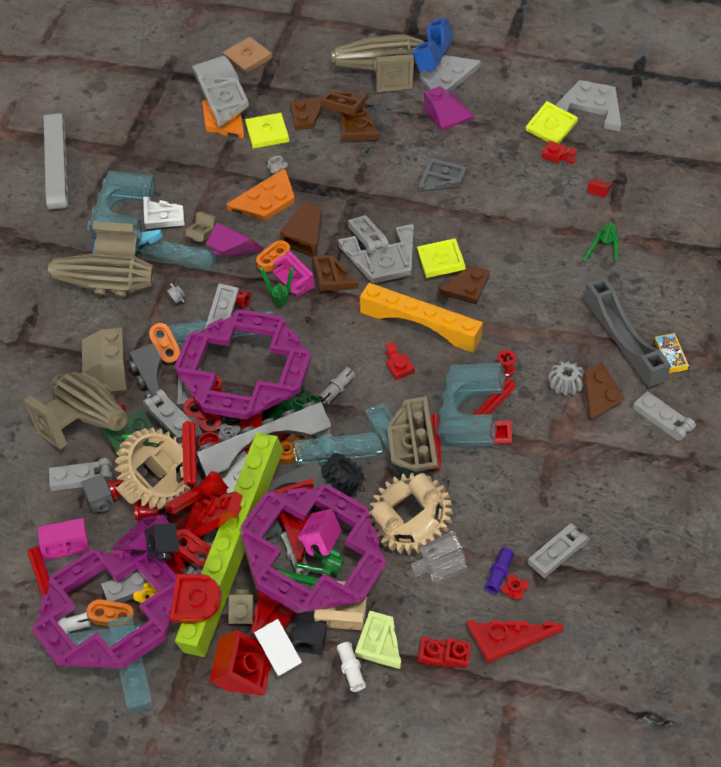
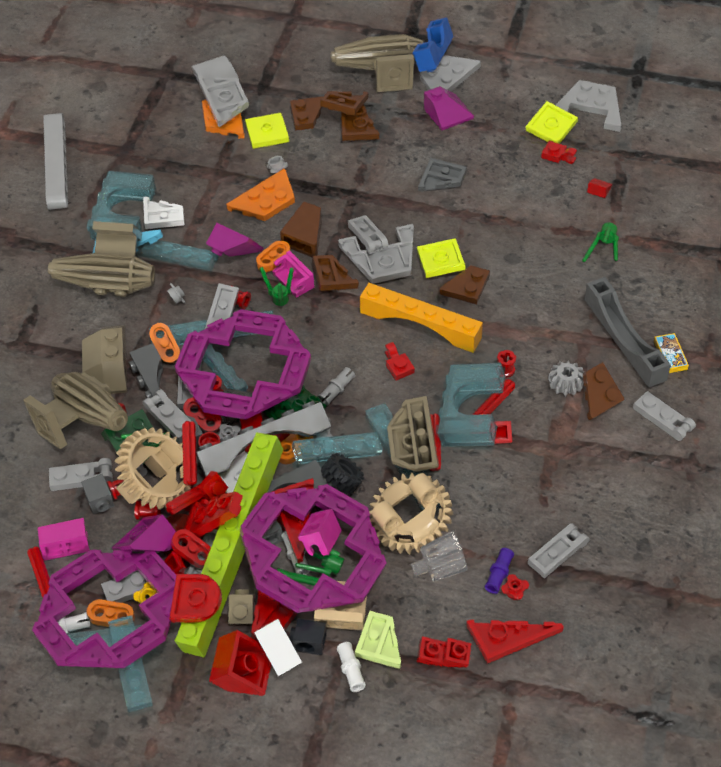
(162, 541): black brick -> none
(202, 228): dark tan bracket -> none
(226, 372): none -> clear light blue plate
(247, 55): medium nougat plate -> none

